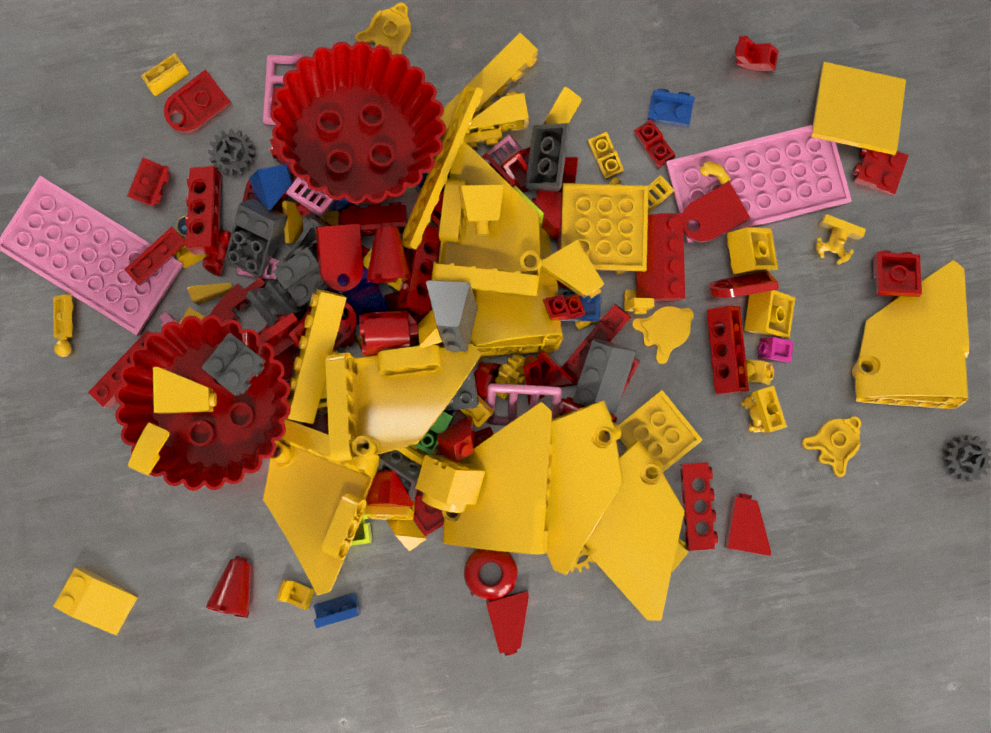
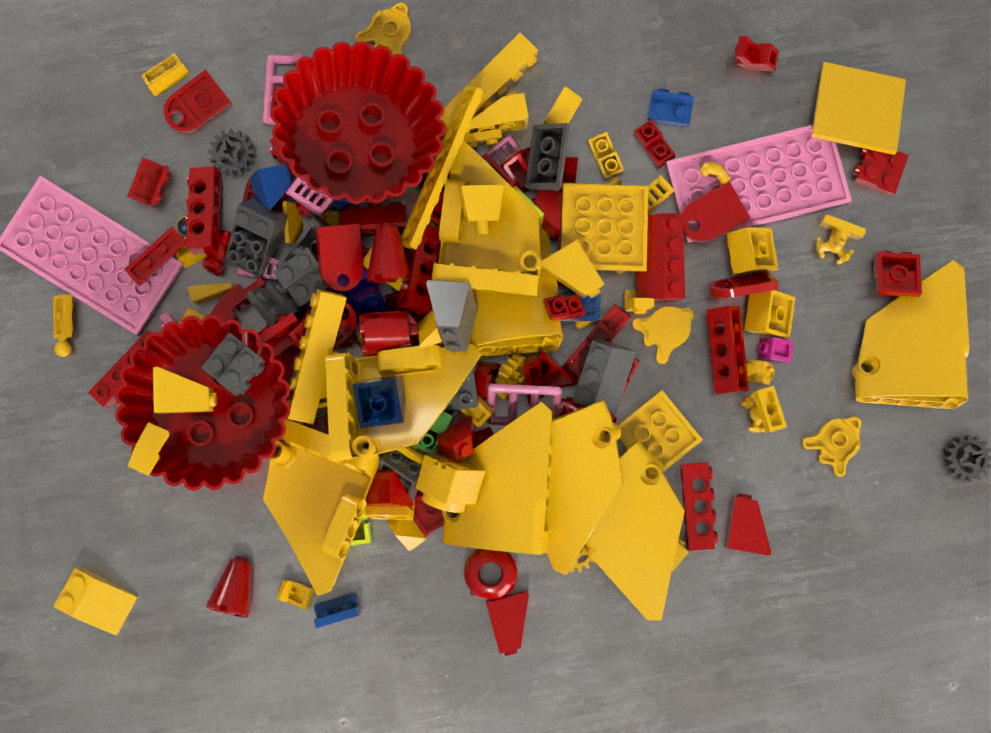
(380, 401): none -> slope

